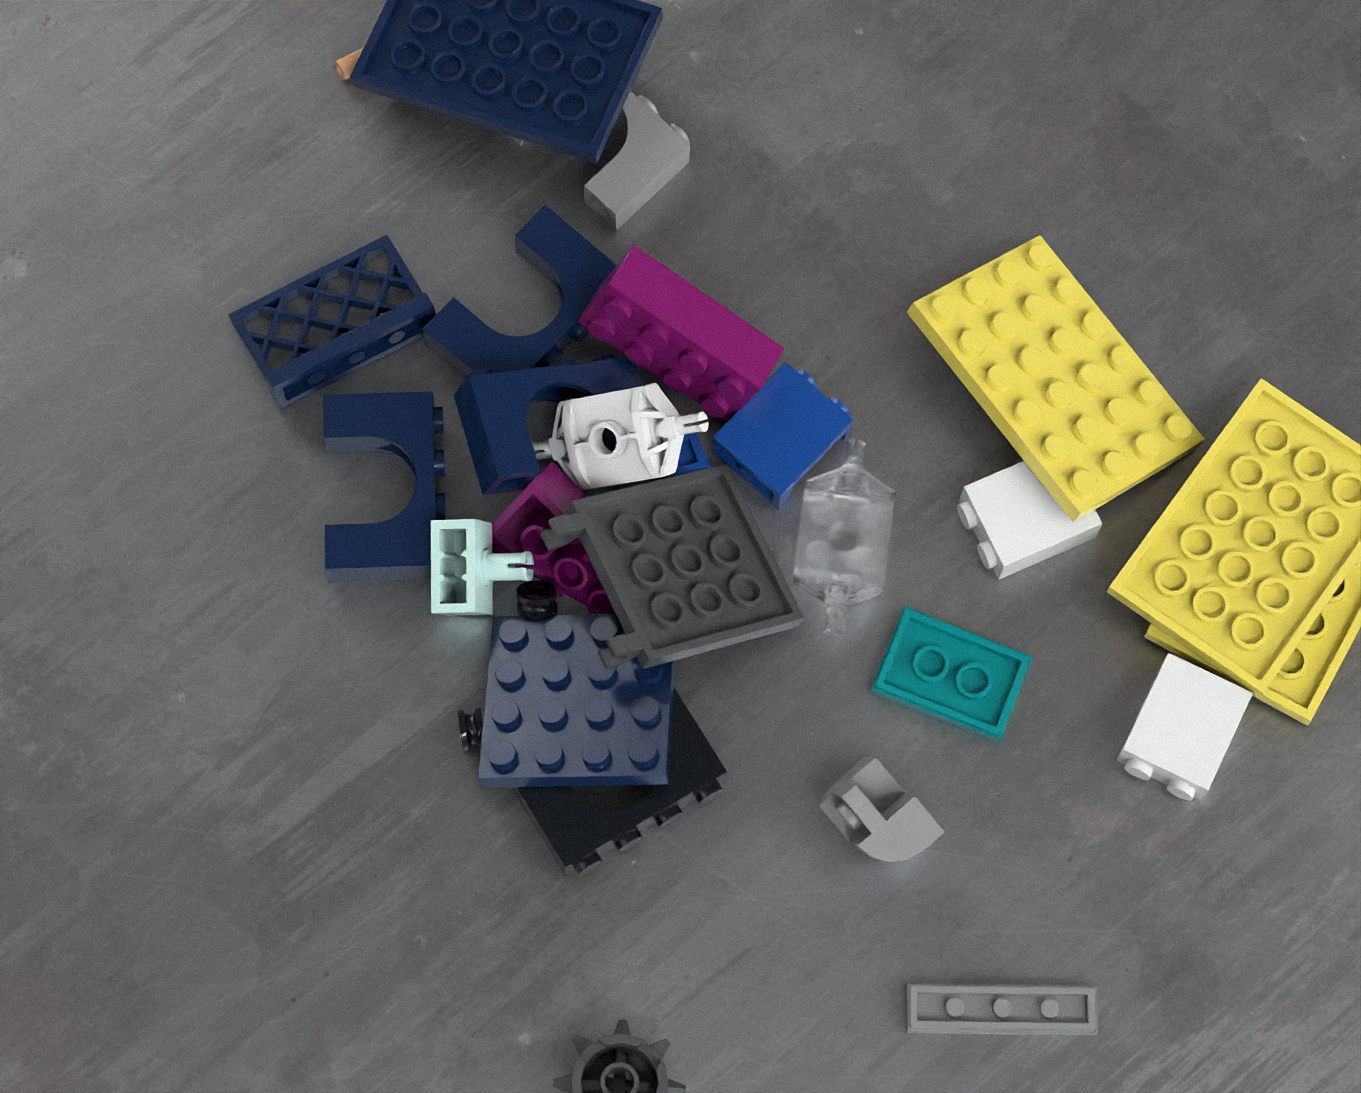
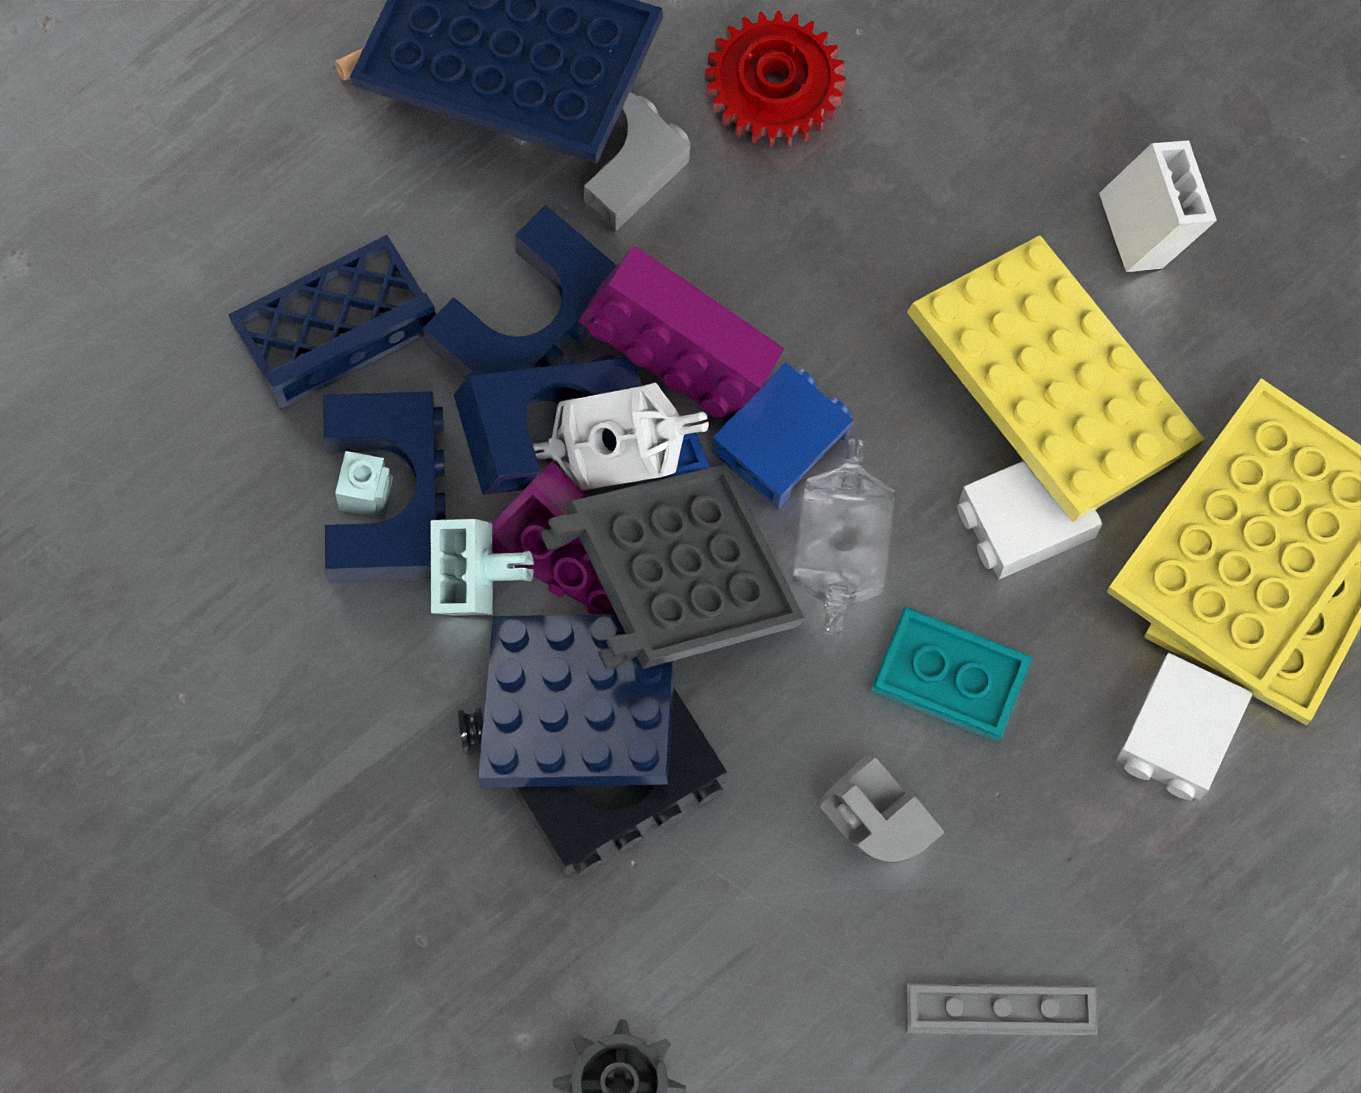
(363, 485): none -> light aqua window
(536, 600): black bush -> none
(768, 107): none -> red gear
(1157, 206): none -> white brick

